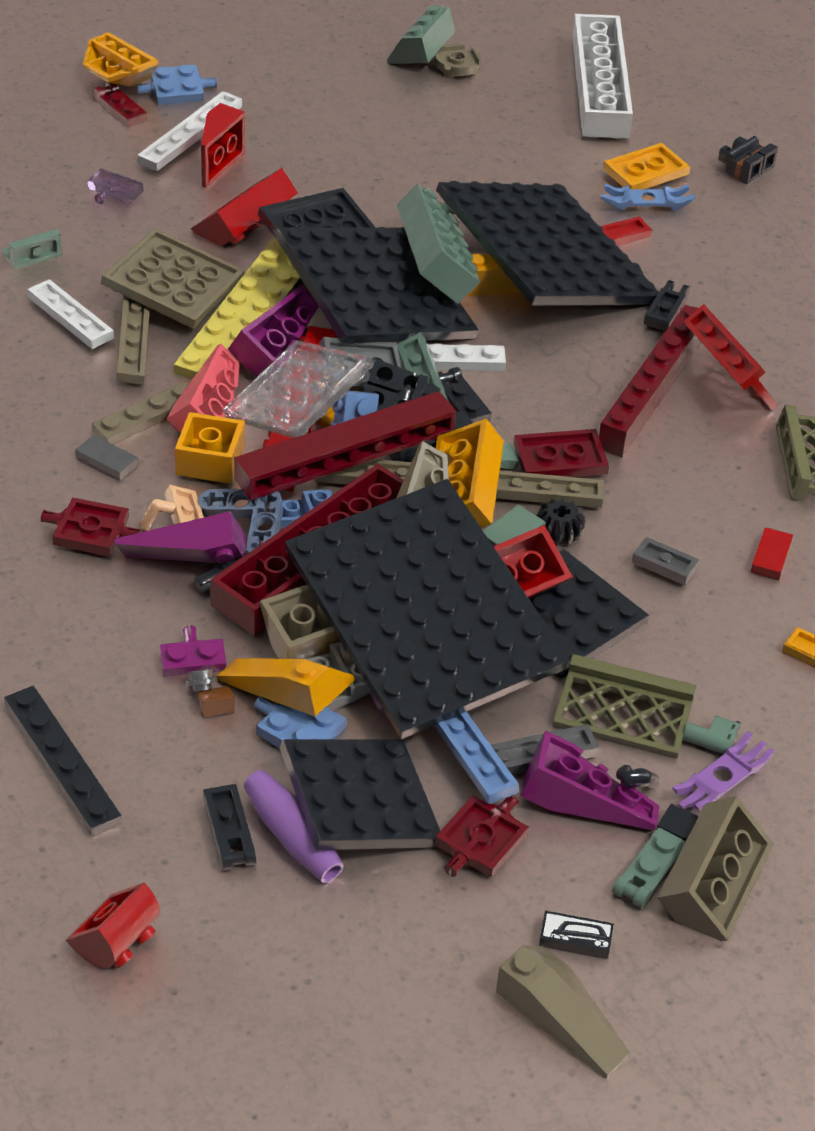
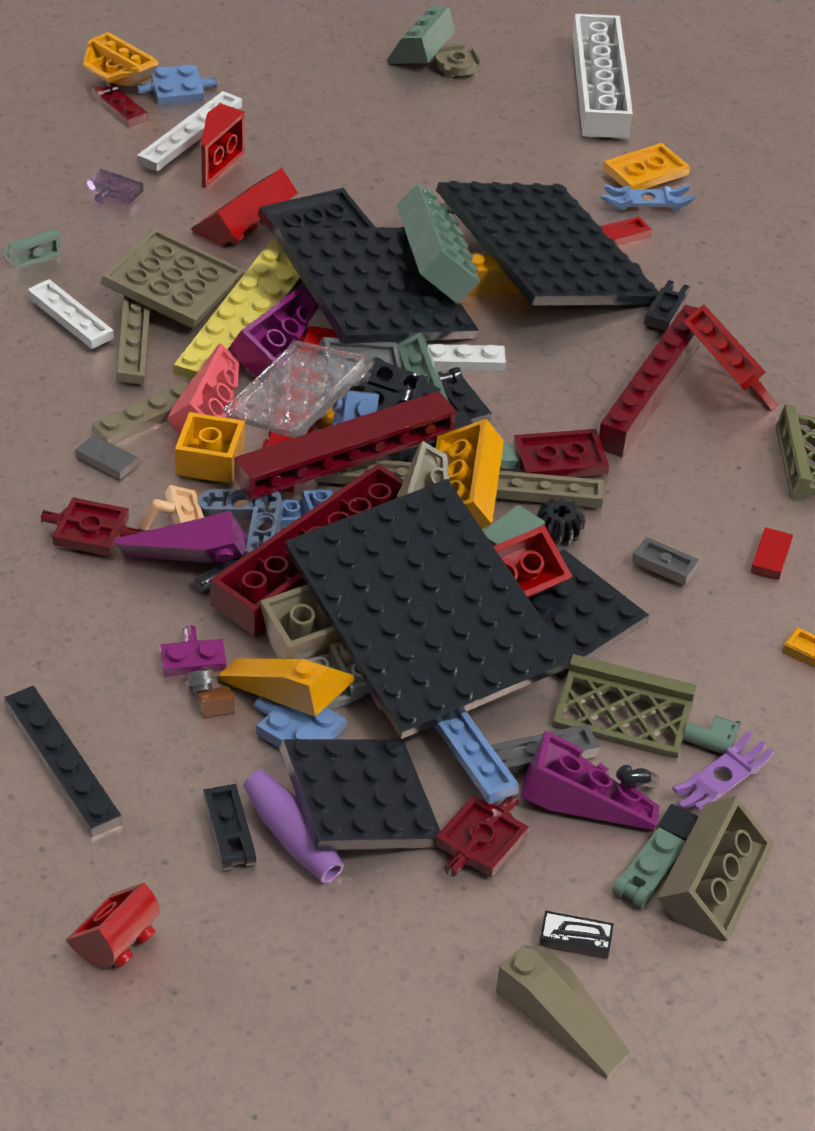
(747, 158): black hips -> none

